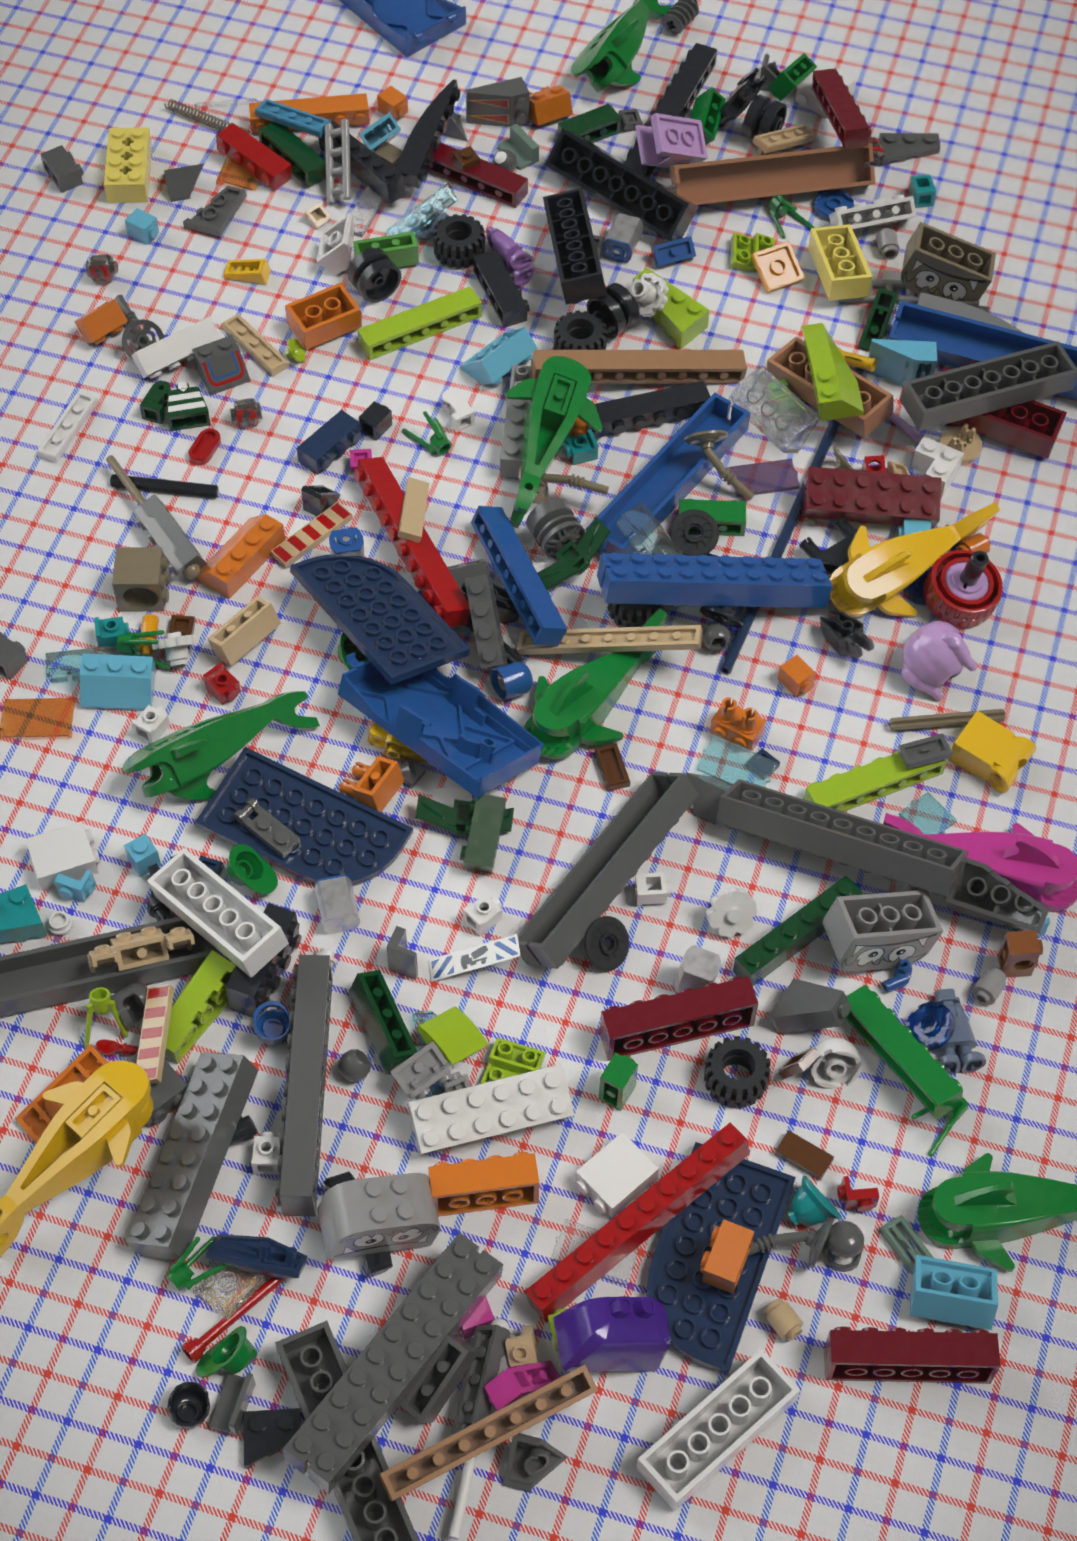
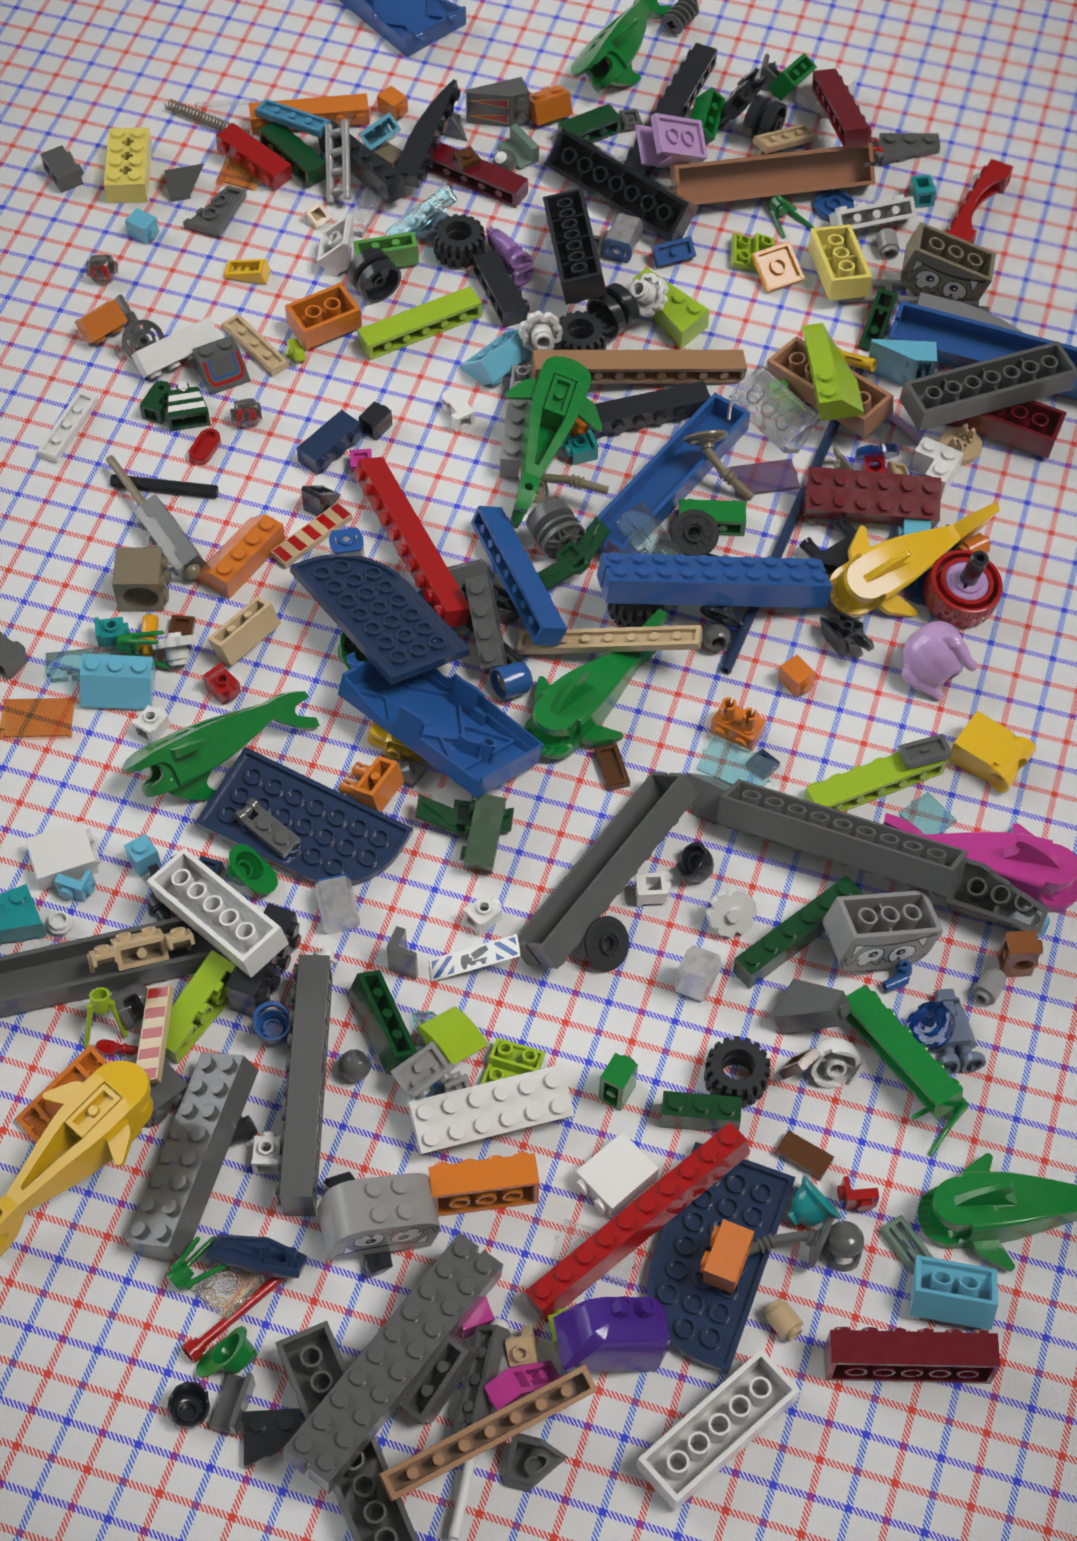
(413, 510): tan tile -> none
(438, 441): green plant -> none
(540, 331): none -> white plant
(678, 1017): dark red brick -> none
(696, 863): none -> black hair
(699, 1111): none -> dark green brick
(889, 451): none -> clear blue tile
(940, 720): dark tan axle -> none
(993, 180): none -> red arch

